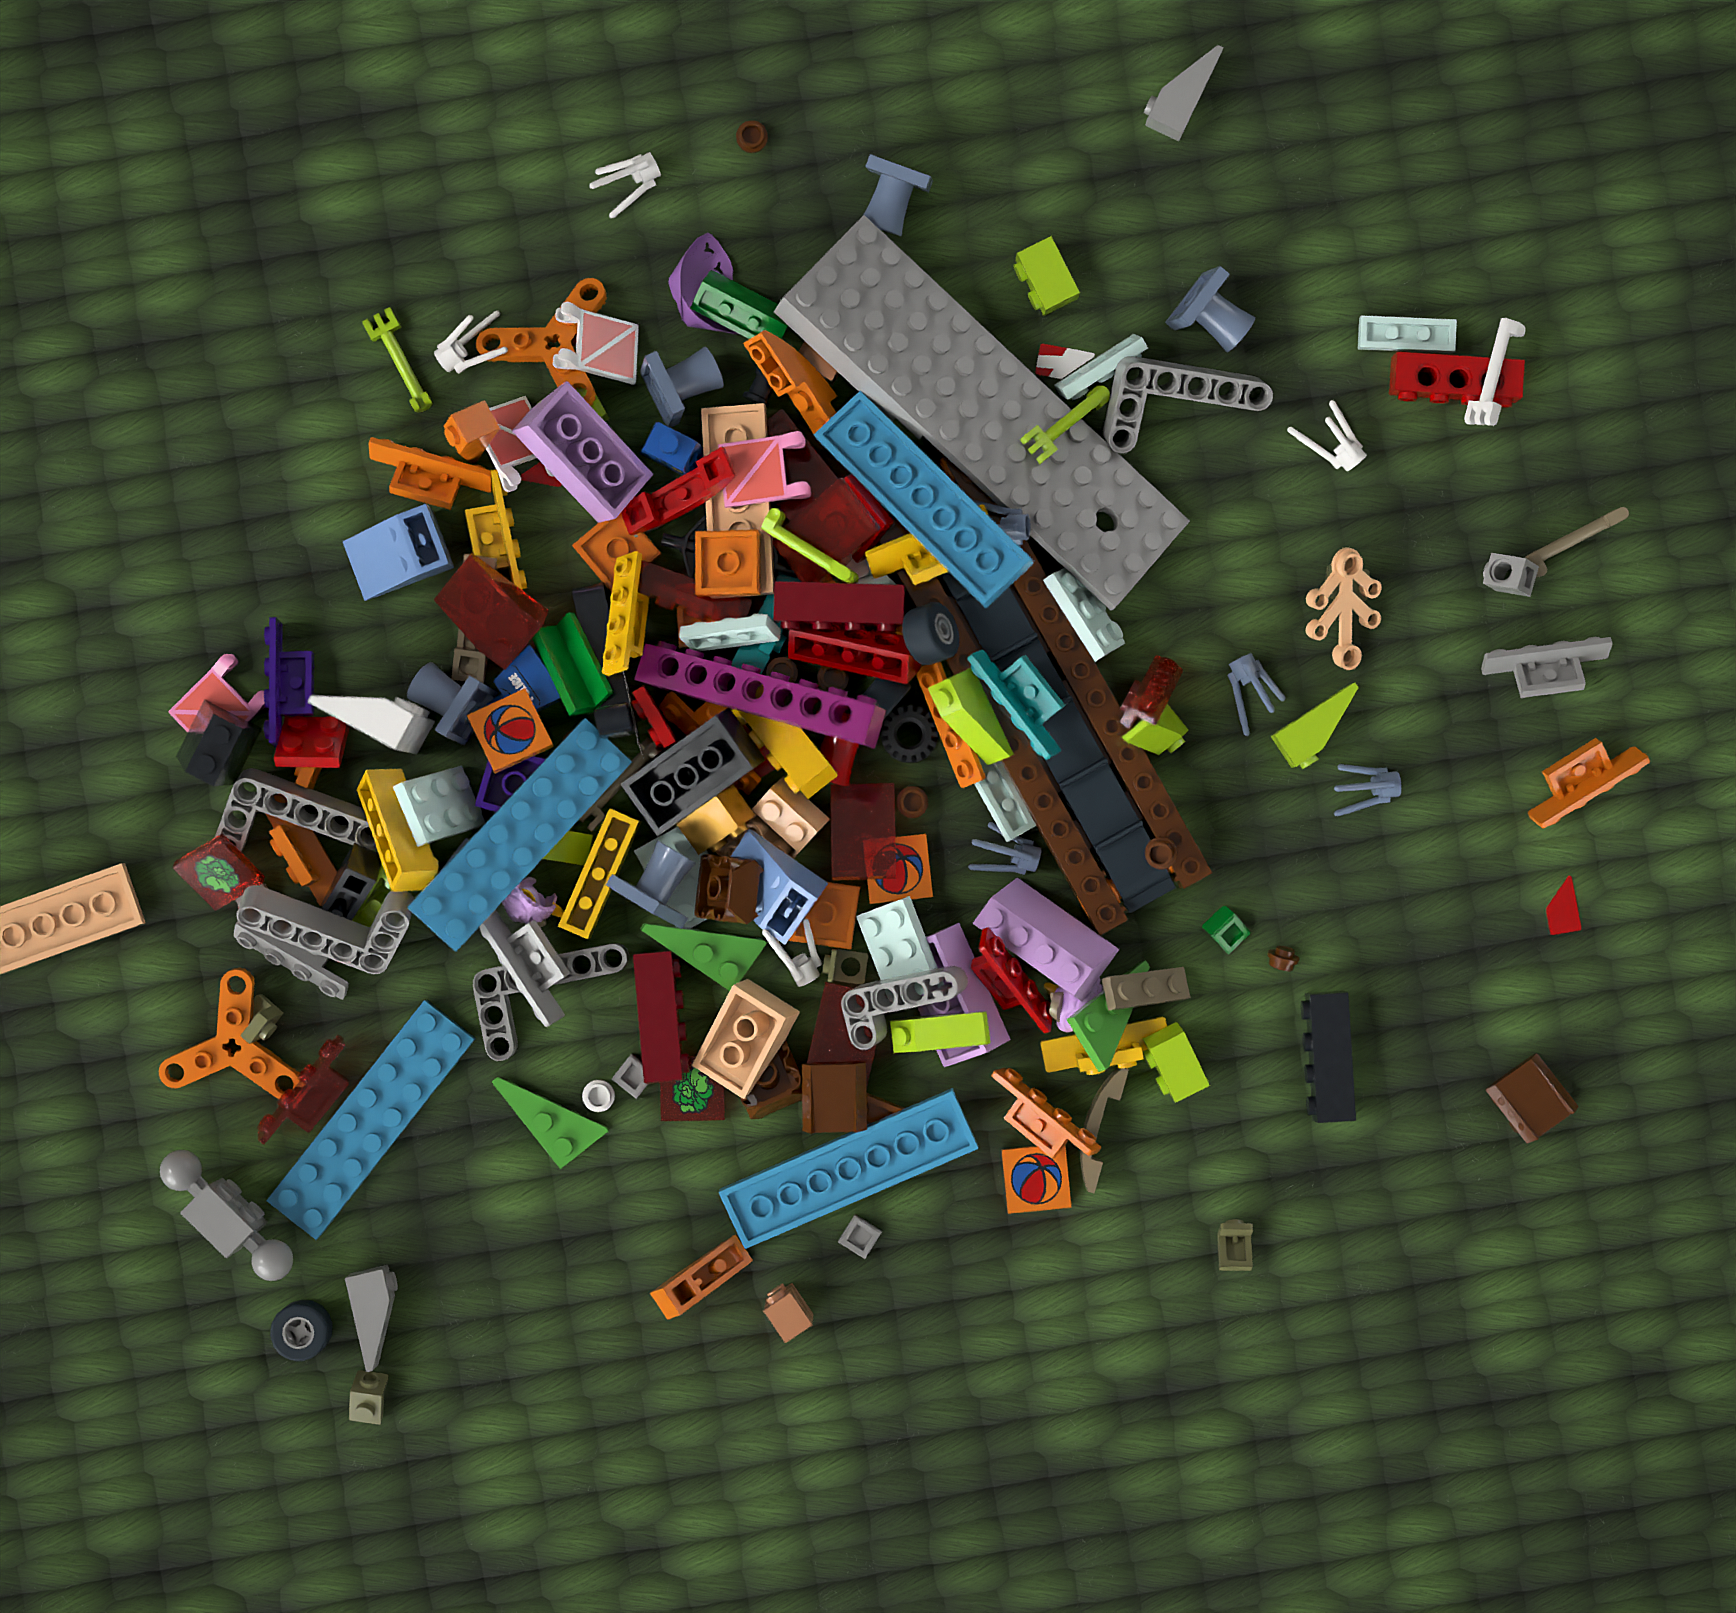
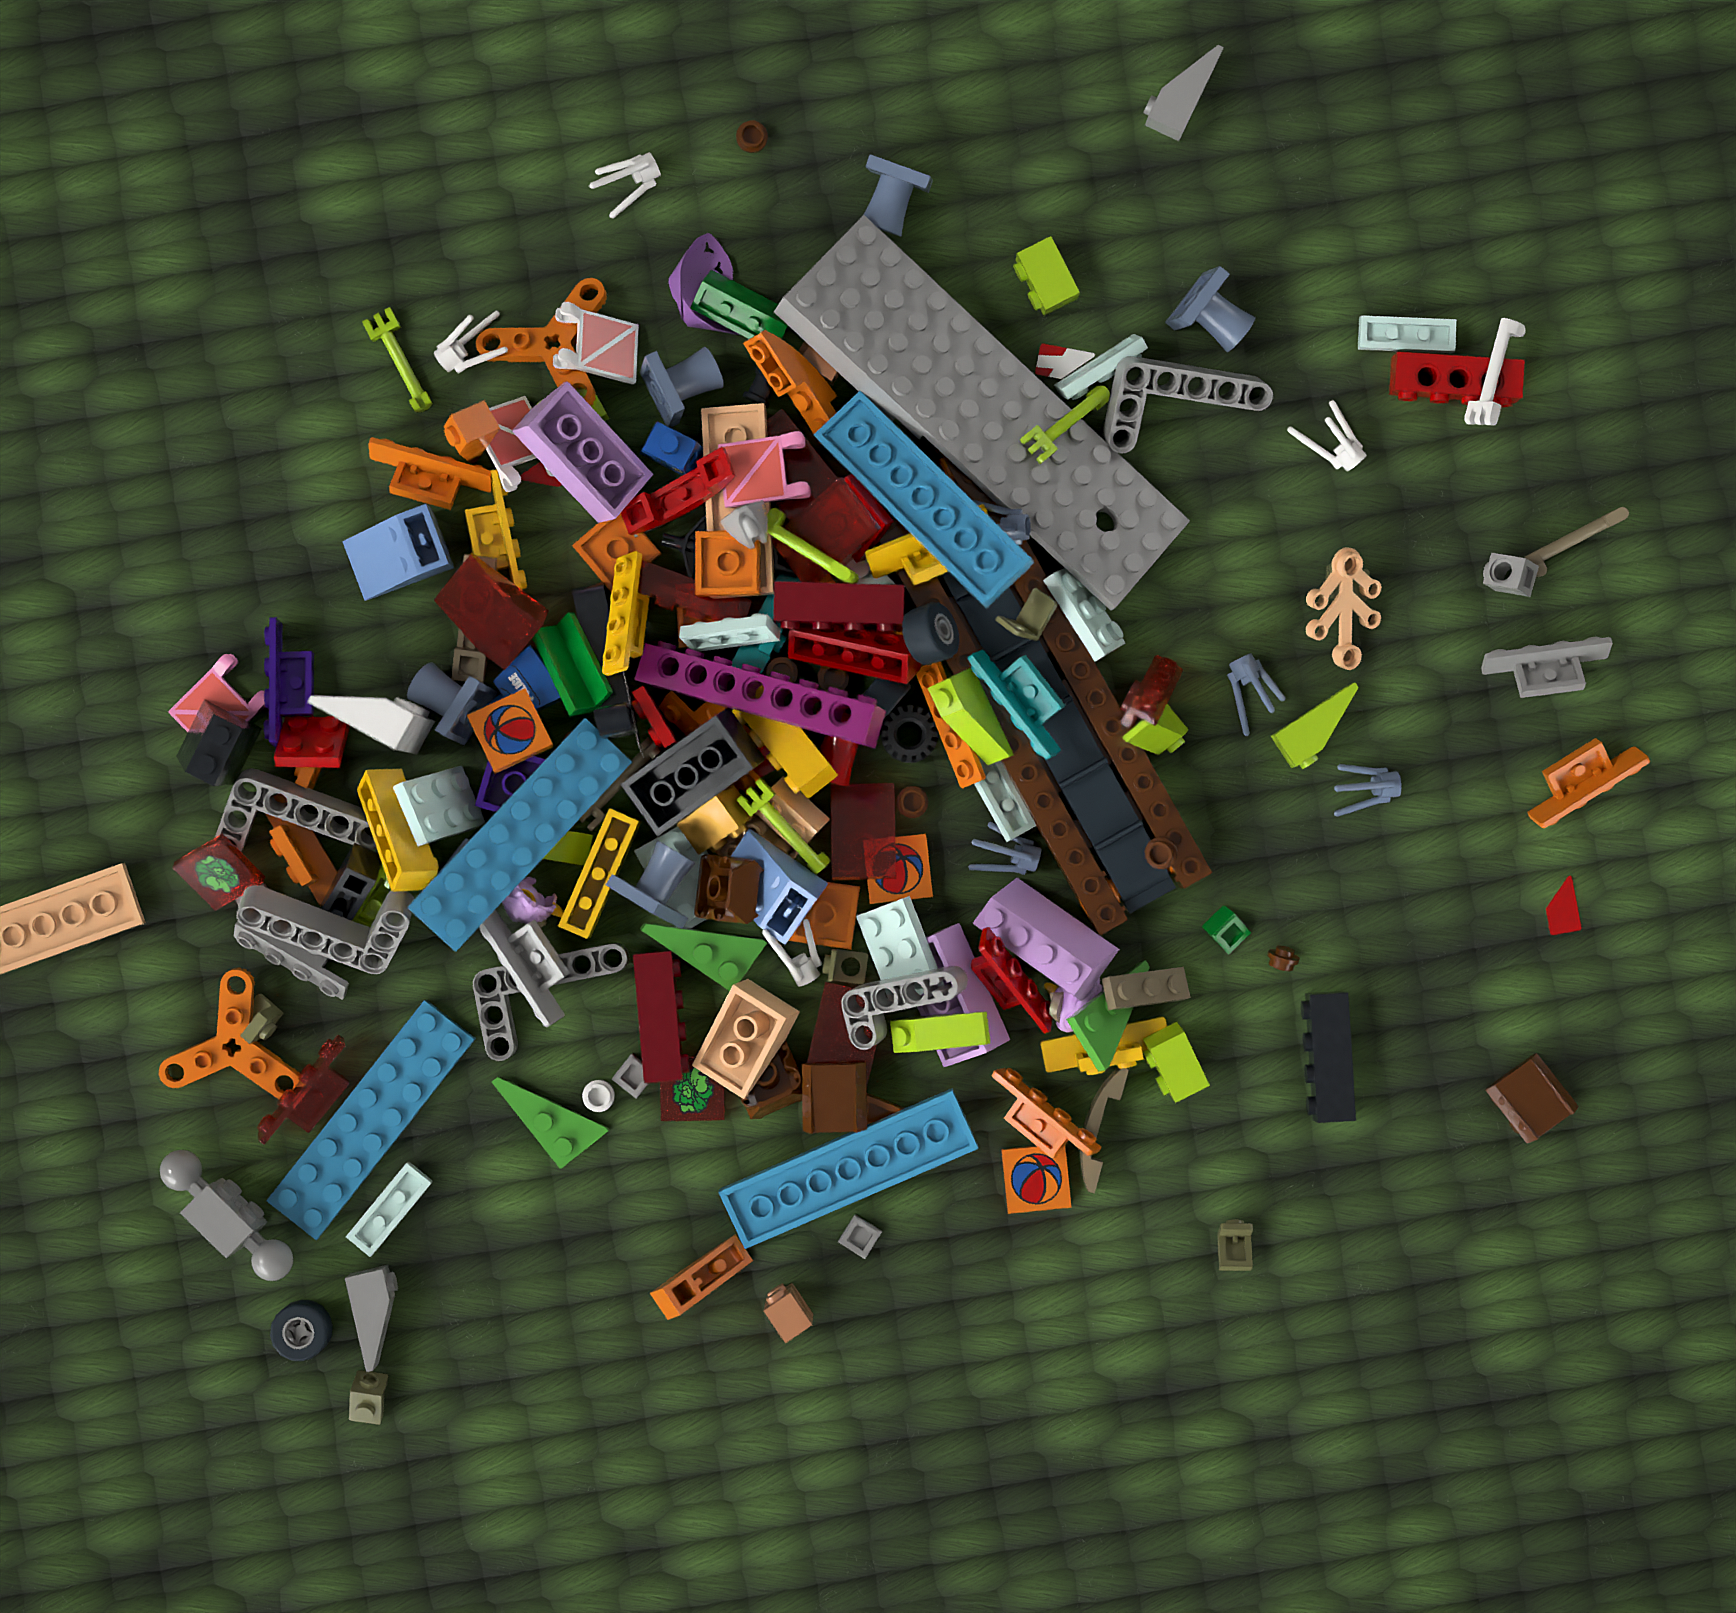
(389, 1209): none -> light aqua plate
(748, 524): none -> light grey hat
(761, 802): none -> lime hinge
(1032, 617): none -> olive bracket

